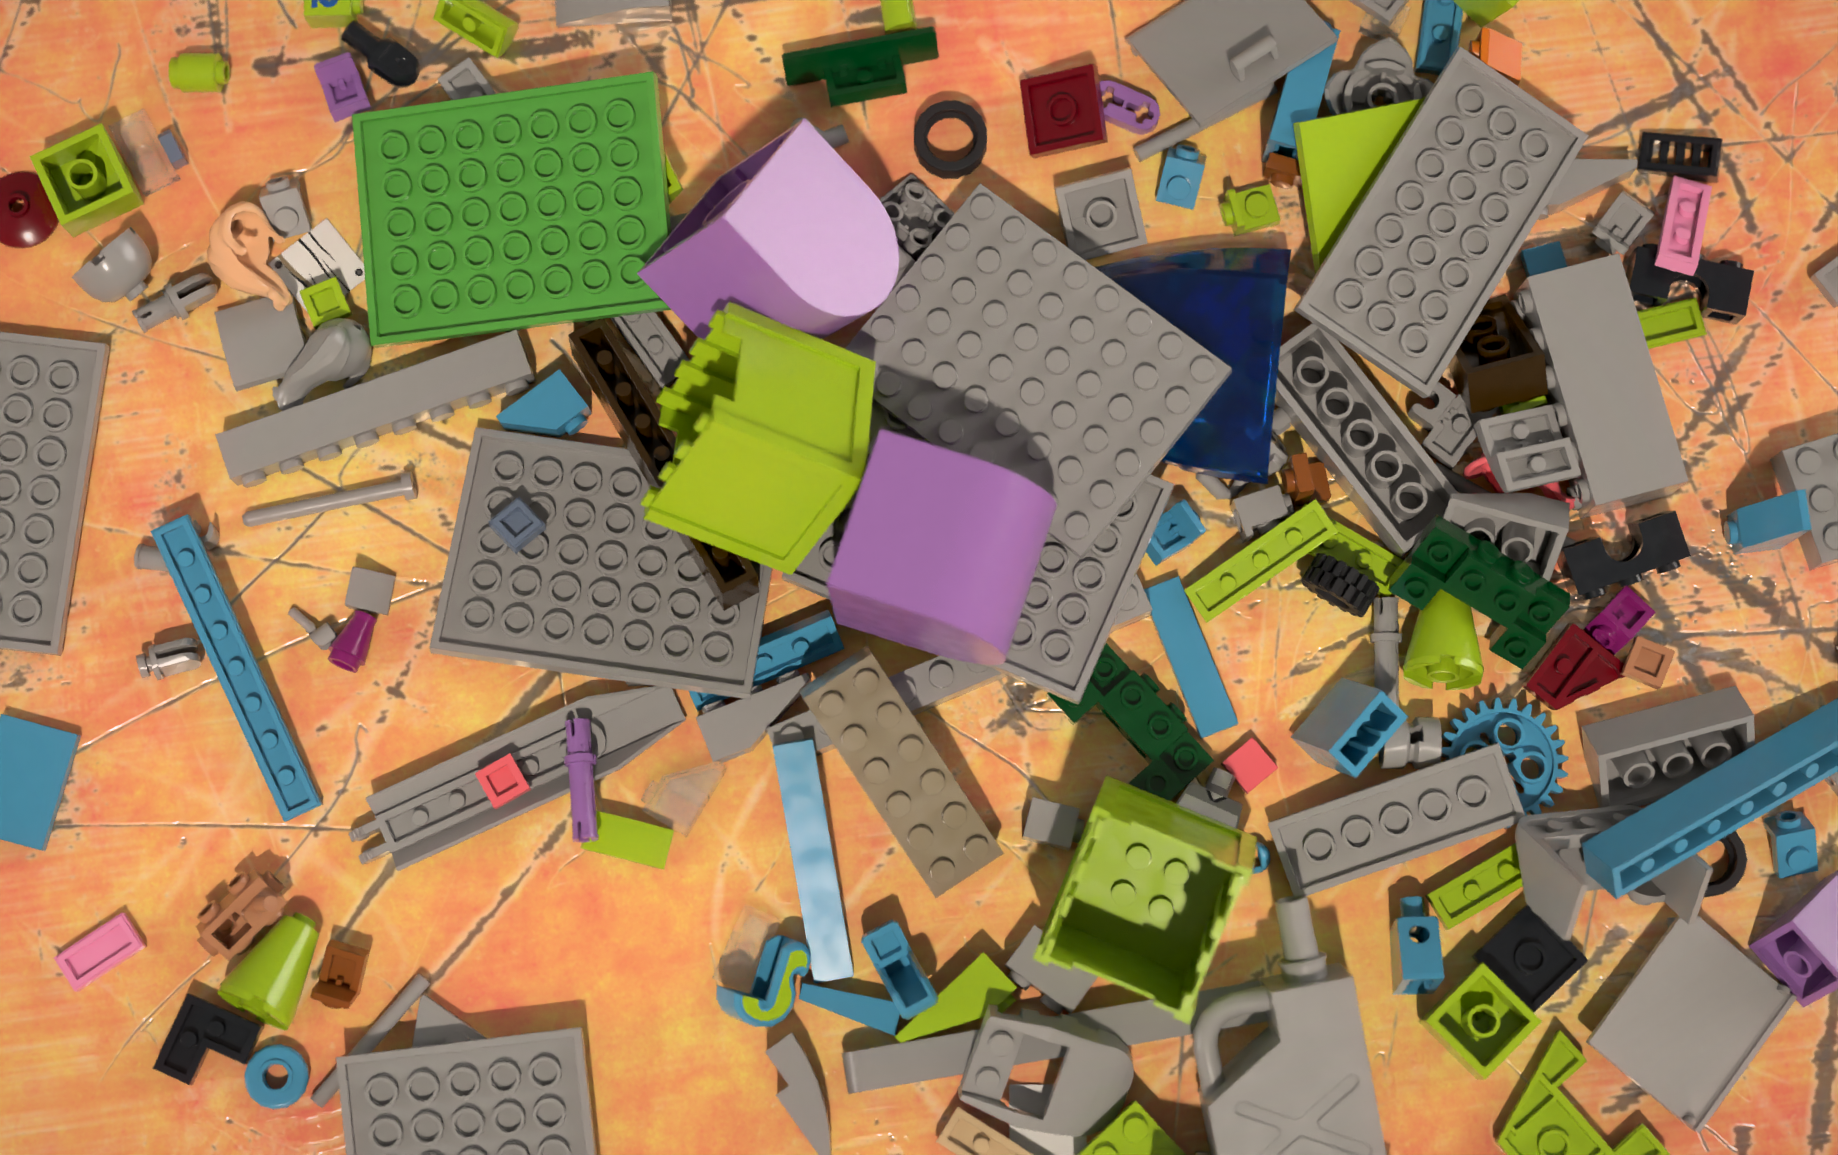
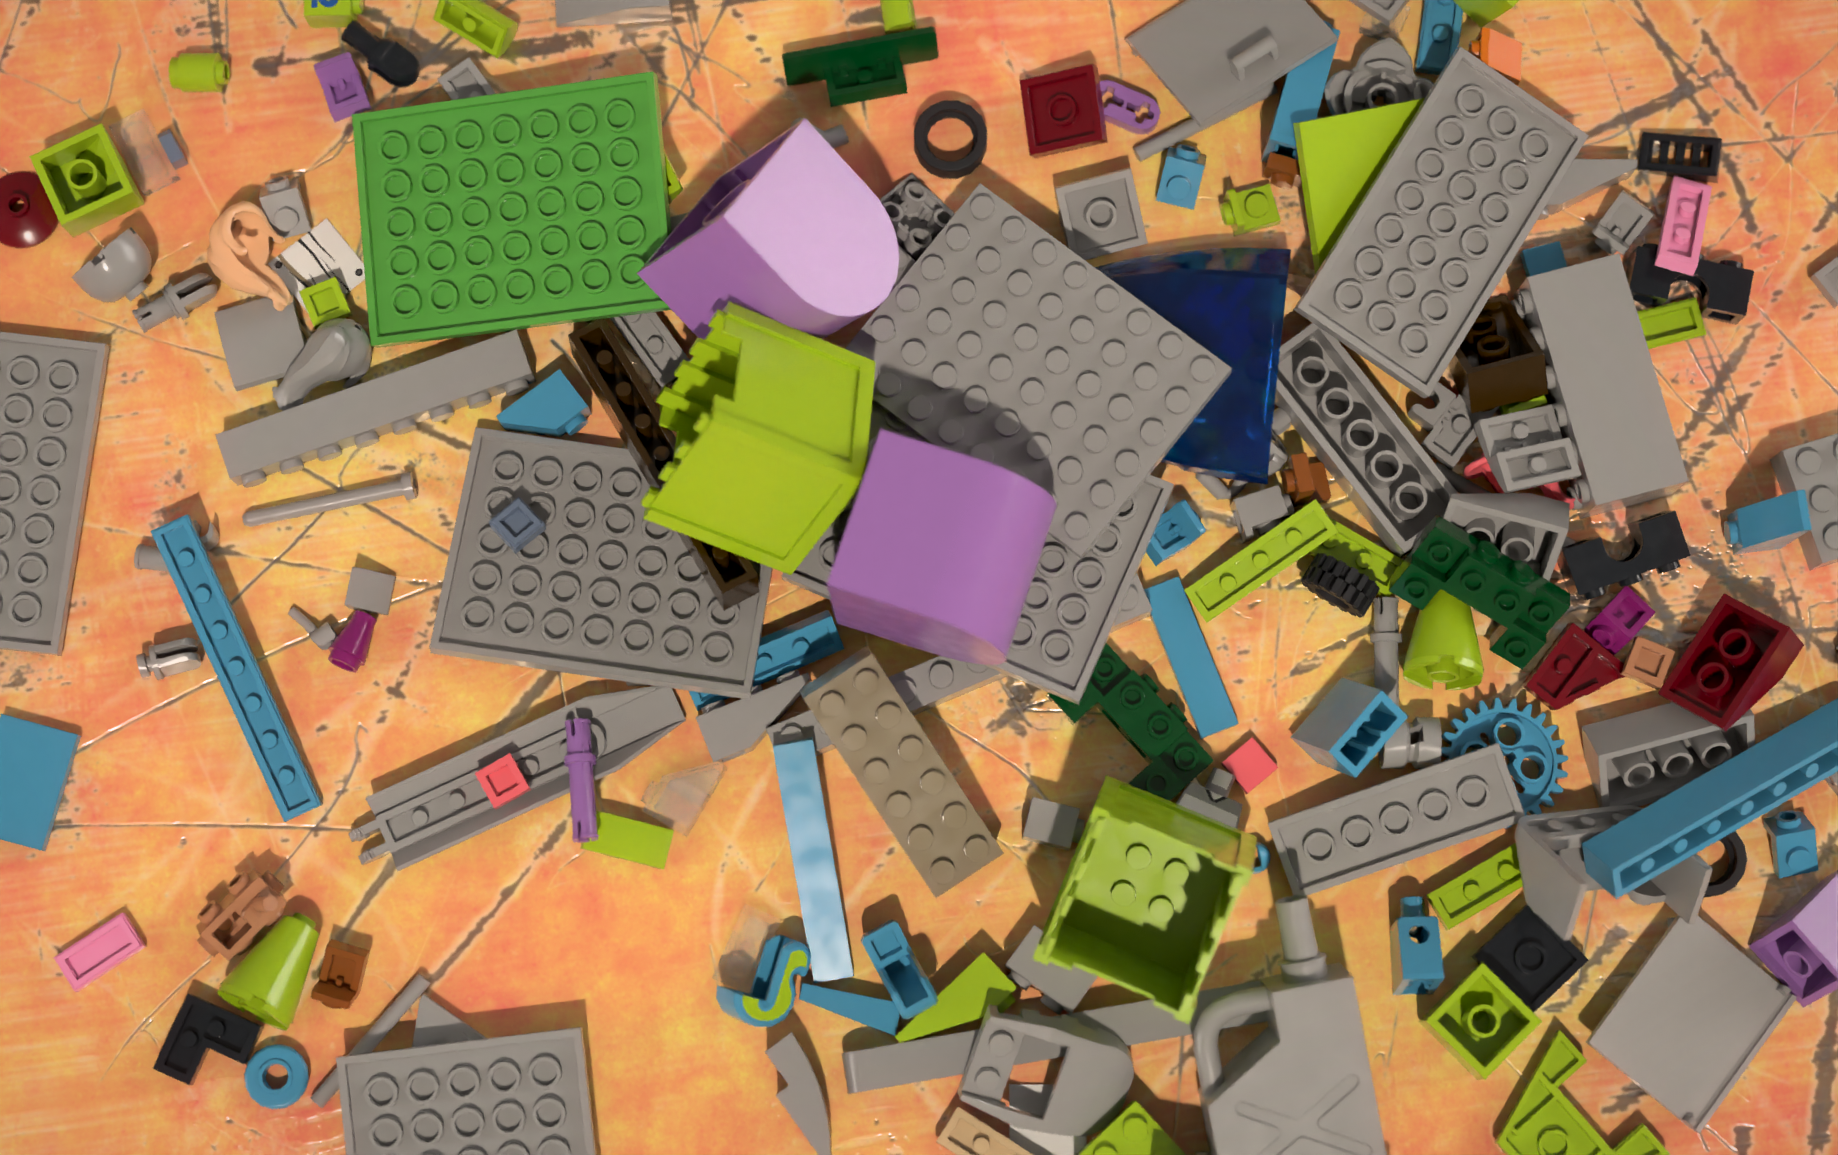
(1731, 663): none -> dark red slope

